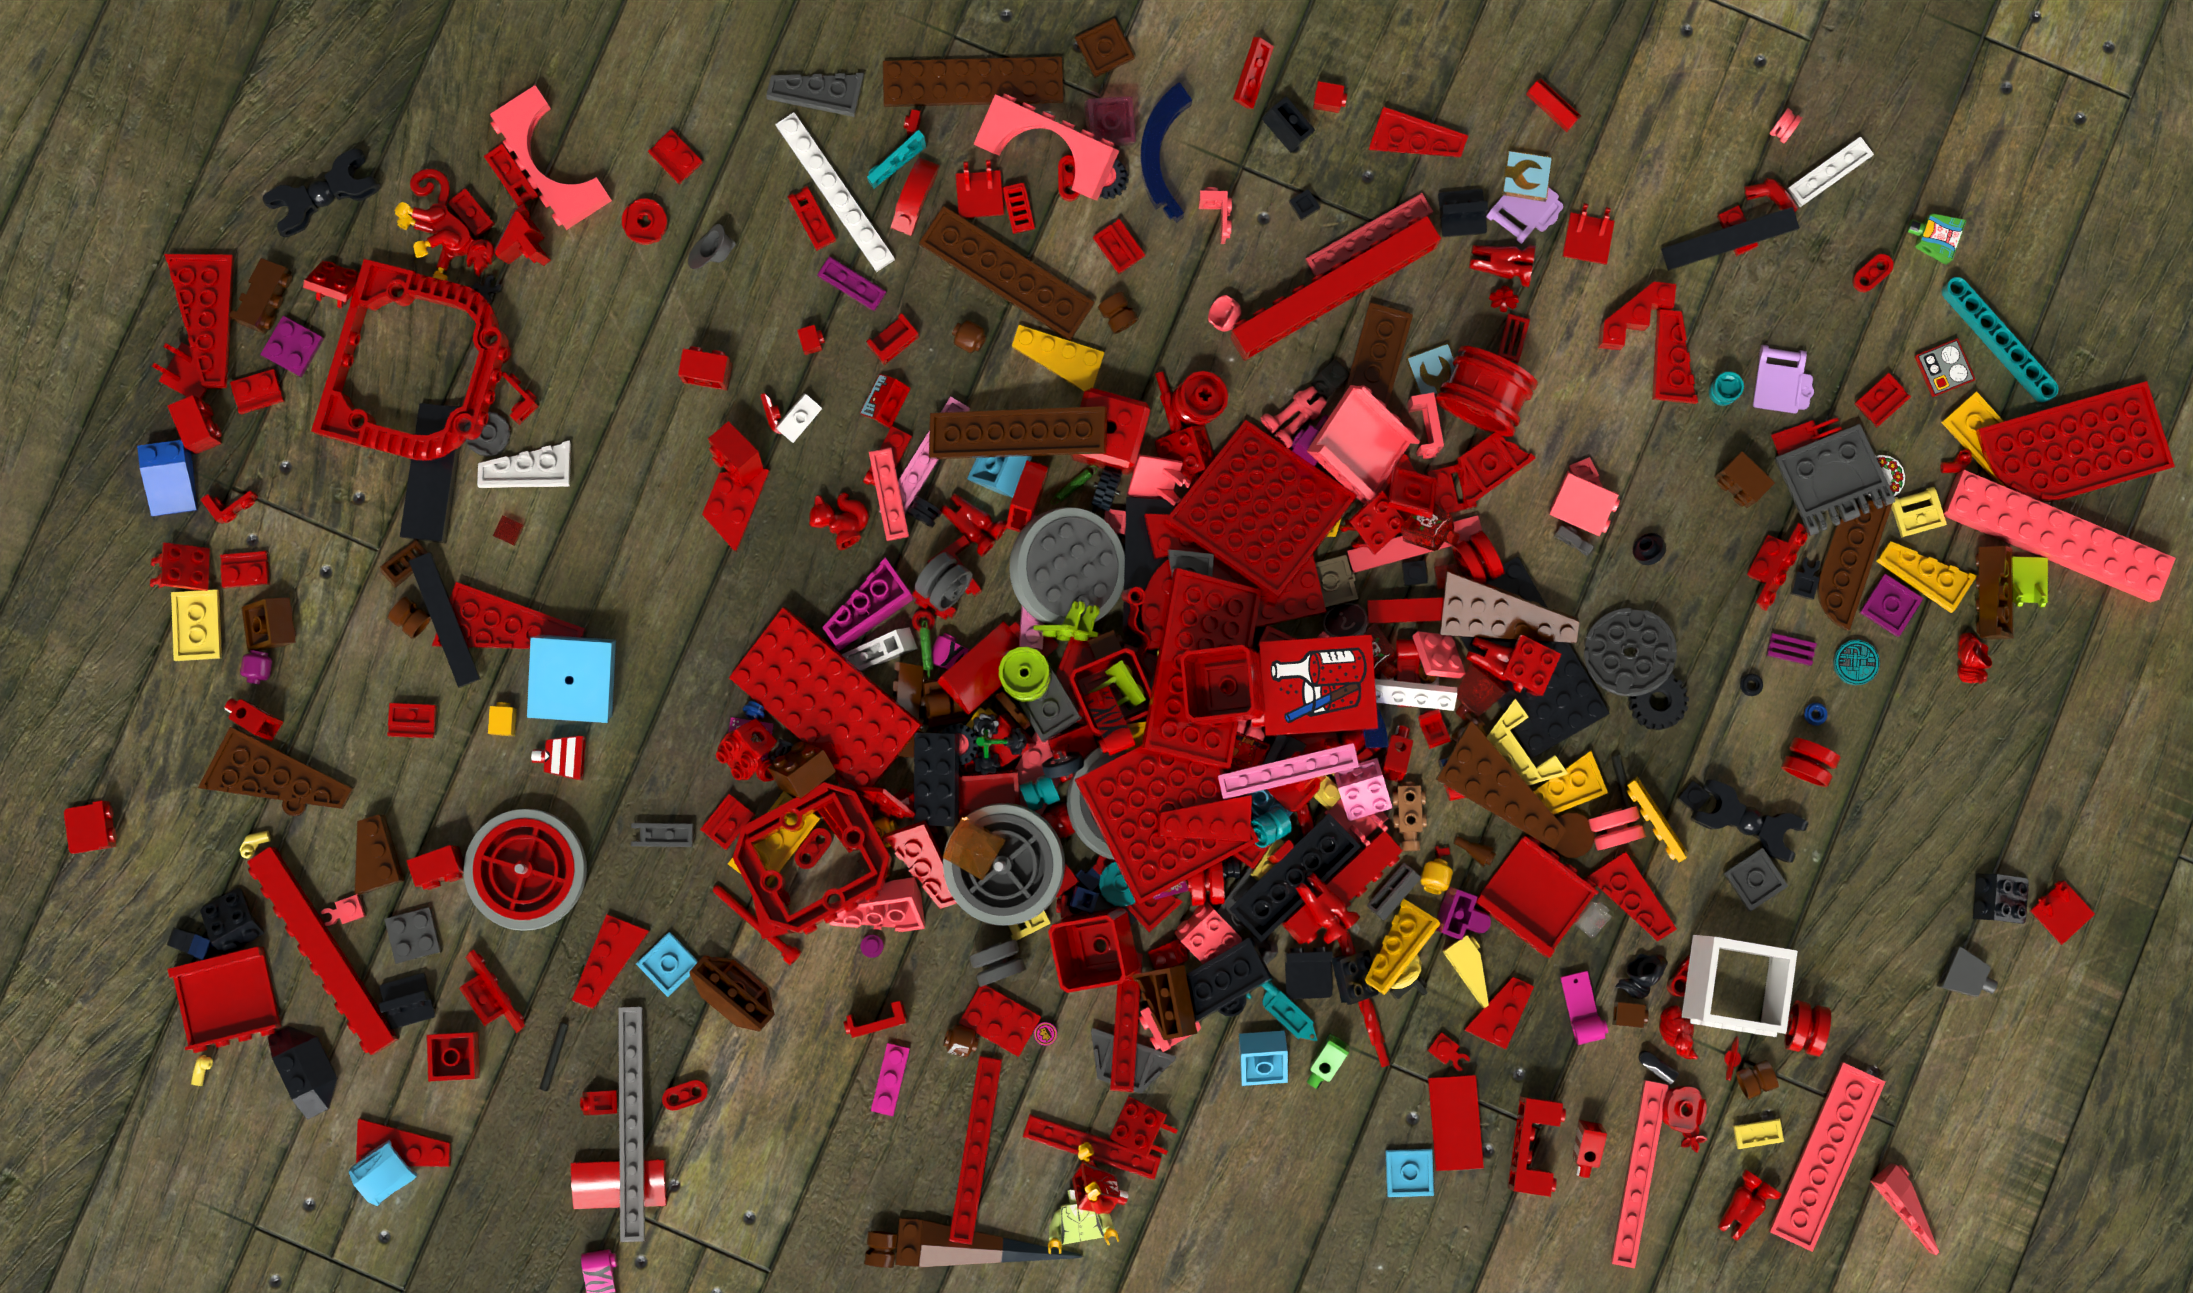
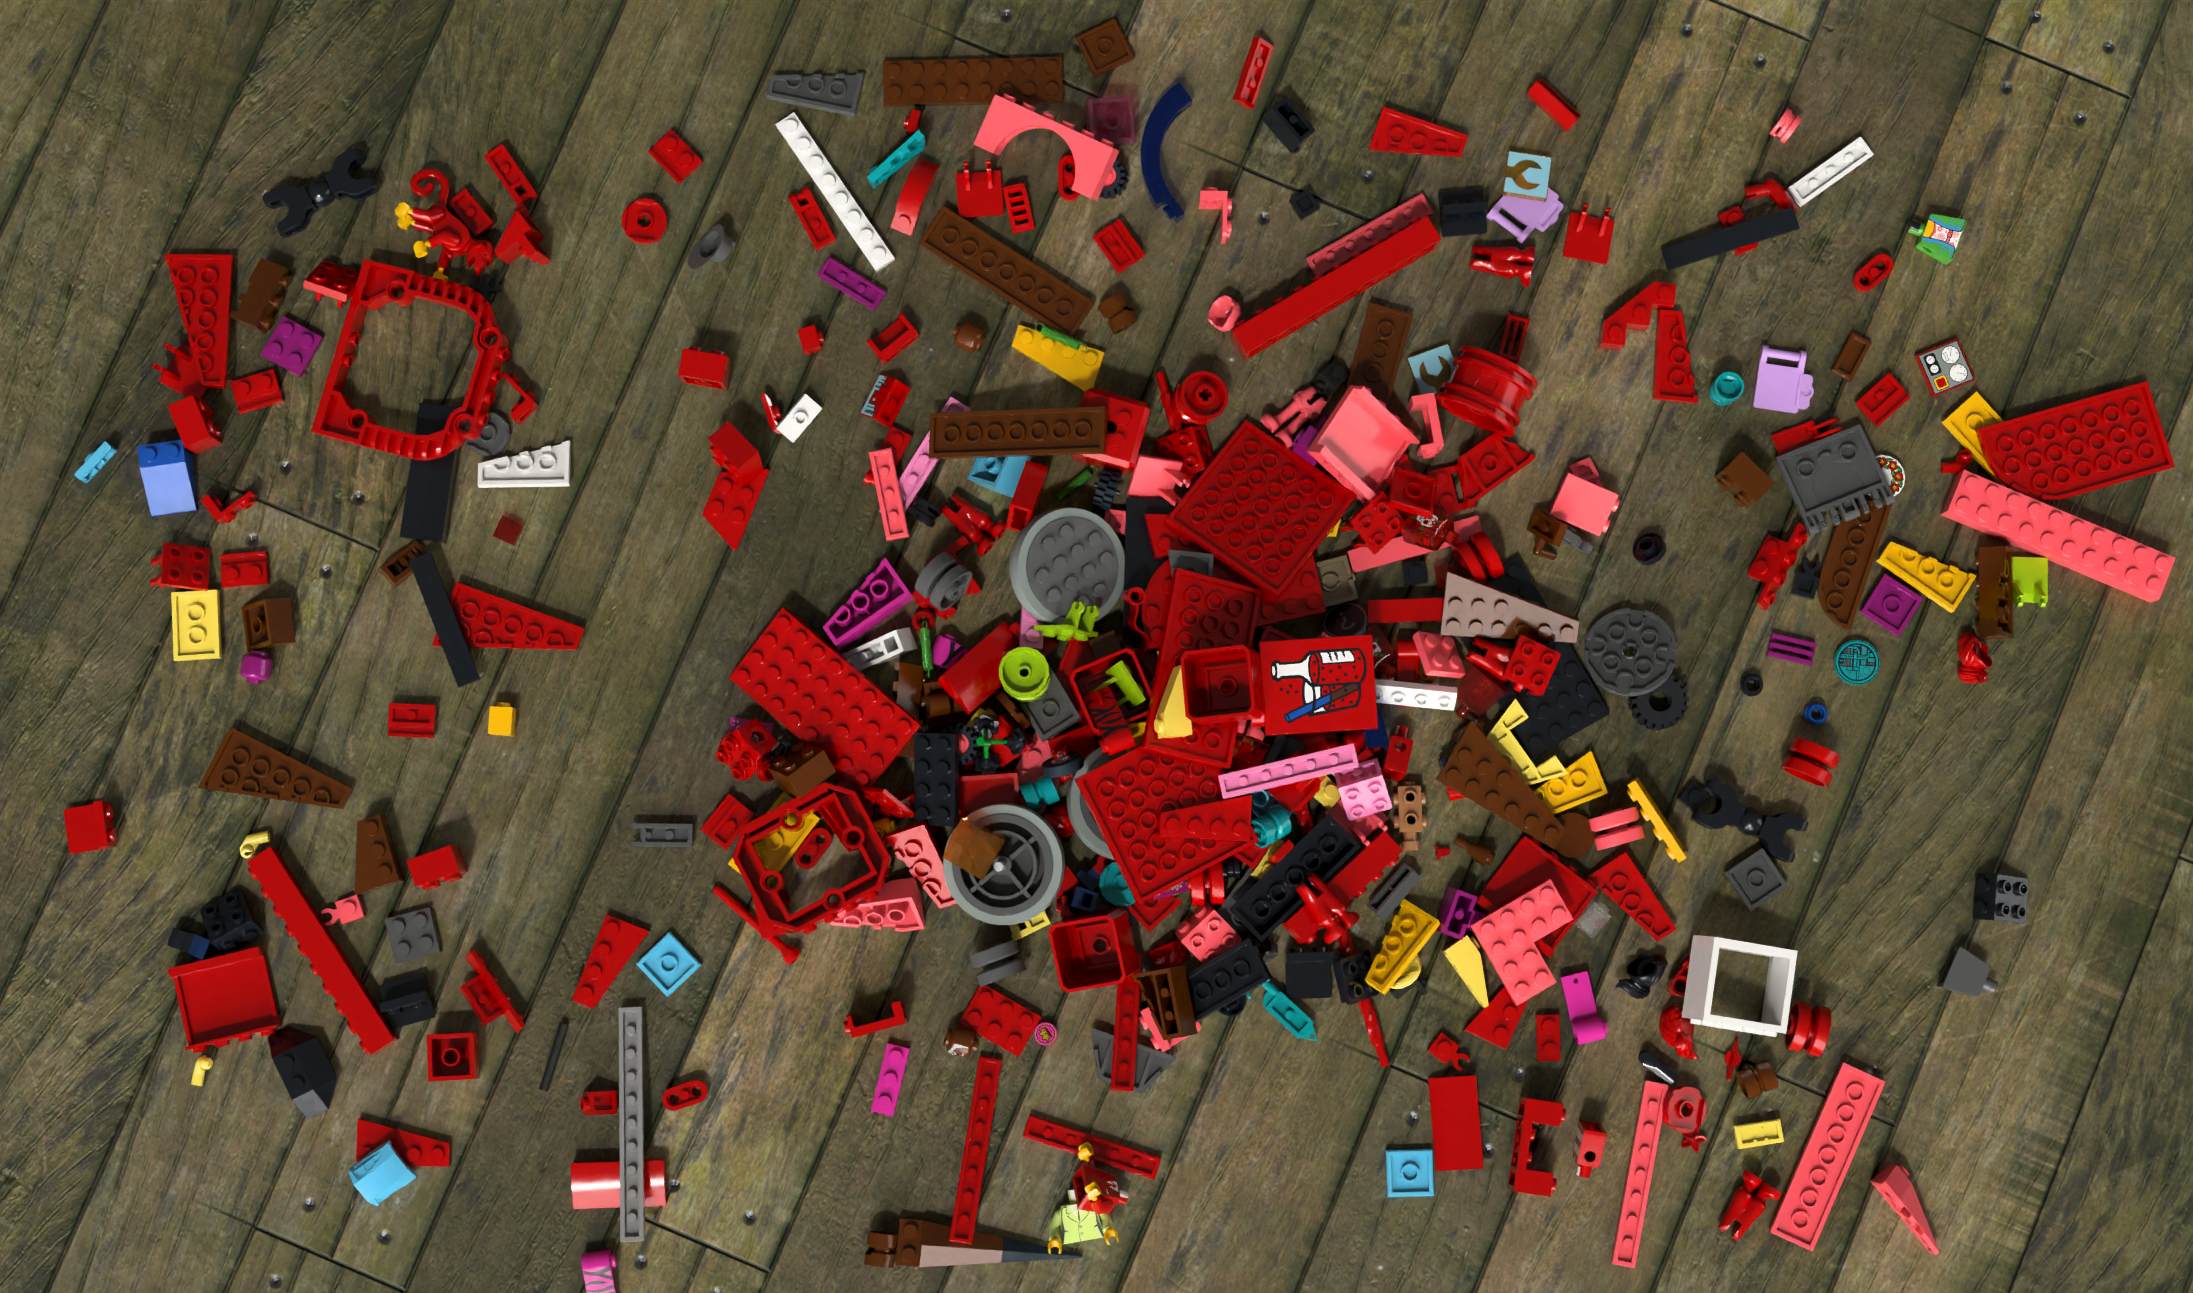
(95, 461): none -> medium azure plate
(253, 718): red torso -> none
(293, 808): reddish brown tile -> none
(411, 619): reddish brown wheel -> none
(517, 124): coral arch -> none
(525, 869): red wheel -> none
(563, 757): torso -> none
(571, 678): medium azure container -> none
(733, 992): reddish brown wedge -> none
(754, 710): blue plate -> none
(844, 525): red animal -> none
(872, 946): magenta plate -> none
(1060, 337): none -> bright green piece
(1139, 1127): red plate -> none
(1171, 716): none -> light yellow slope
(1263, 1058): medium azure slope -> none
(1329, 97): red brick -> none
(1331, 1052): torso -> none
(1433, 728): red bracket -> none
(1436, 876): yellow head -> none
(1504, 298): red plant -> none
(1510, 937): none -> coral plate
(1547, 530): none -> reddish brown plate
(1548, 1038): none -> red plate
(1622, 782): pearl dark grey bar -> none
(1630, 1014): reddish brown brick -> none
(1851, 356): none -> reddish brown tile
(1920, 519): light yellow plate -> none
(1988, 336): teal beam -> none
(2062, 912): red plate -> none

